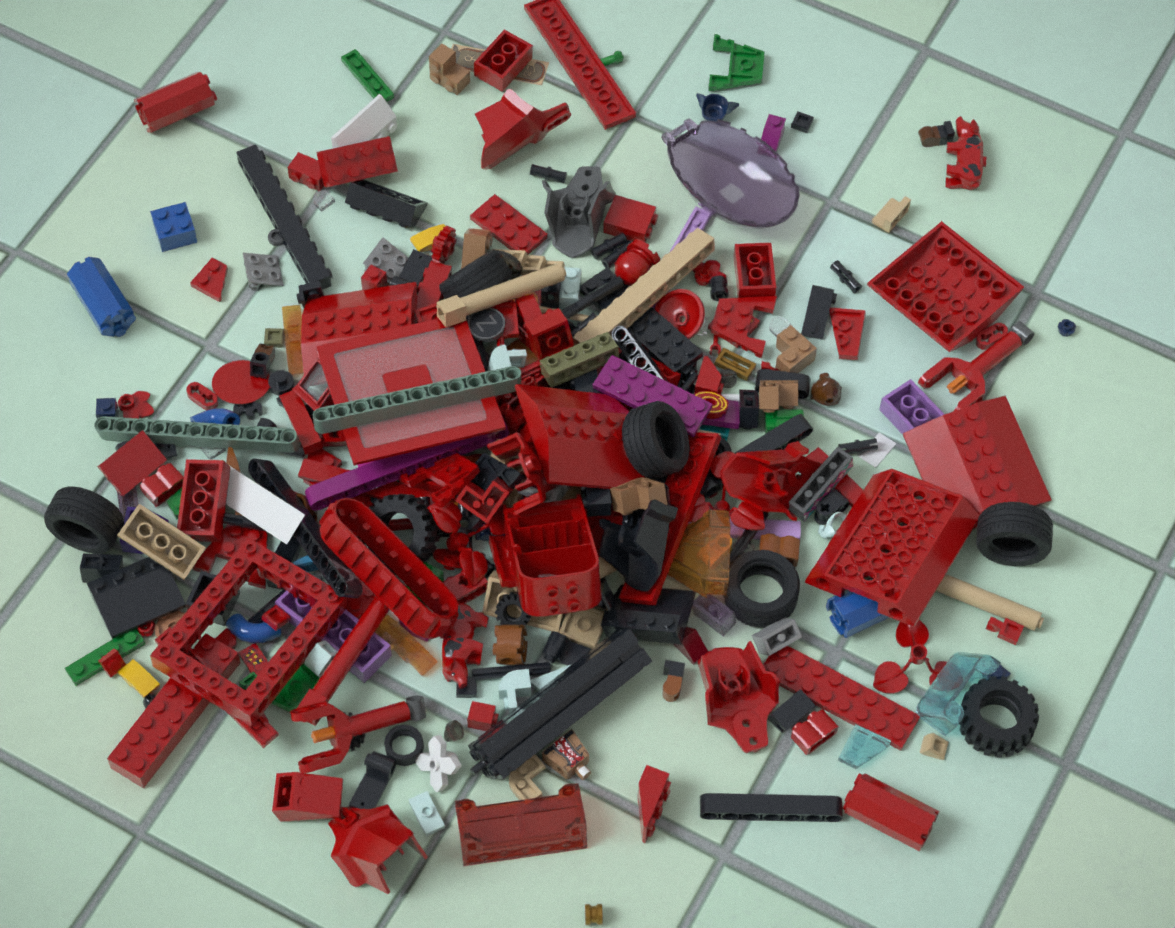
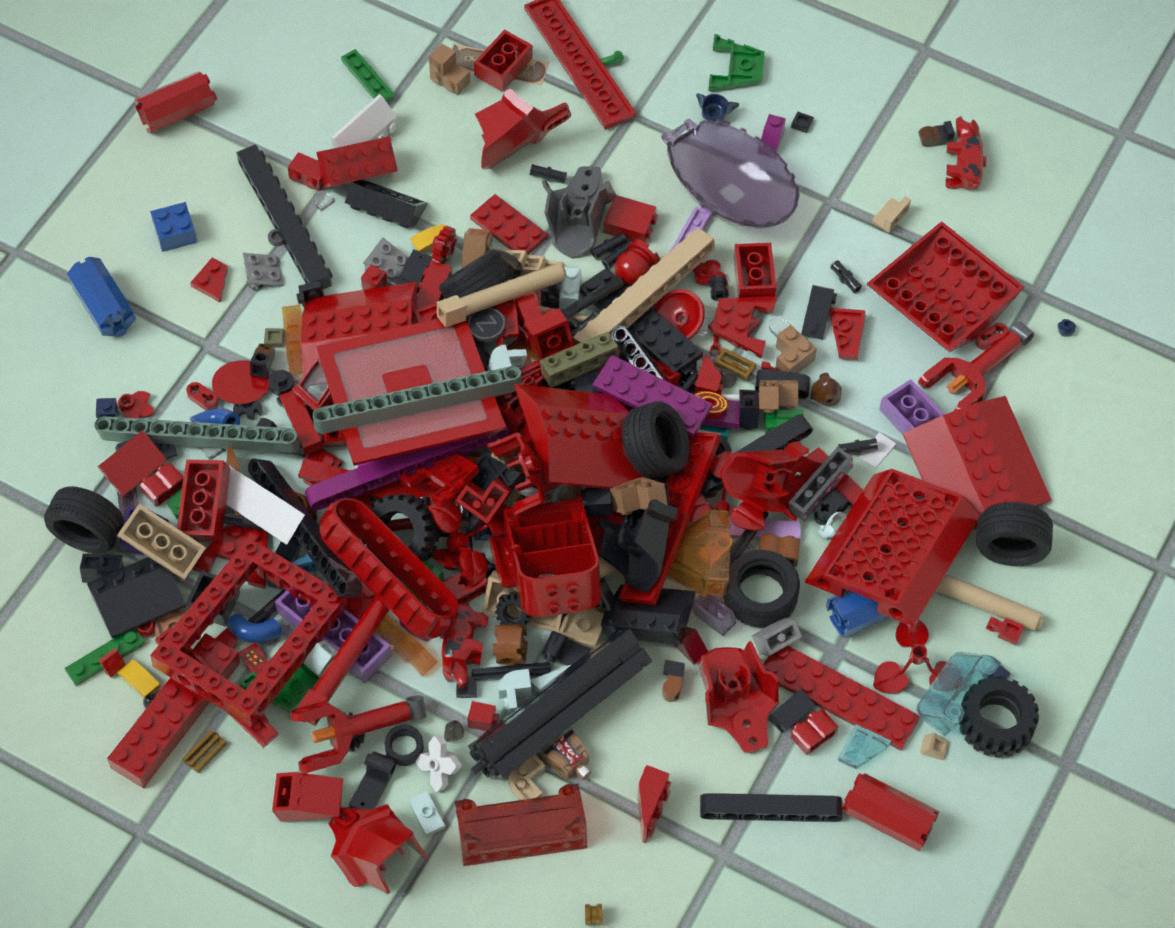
(215, 738): none -> pearl gold tile
(276, 617): red tile -> none

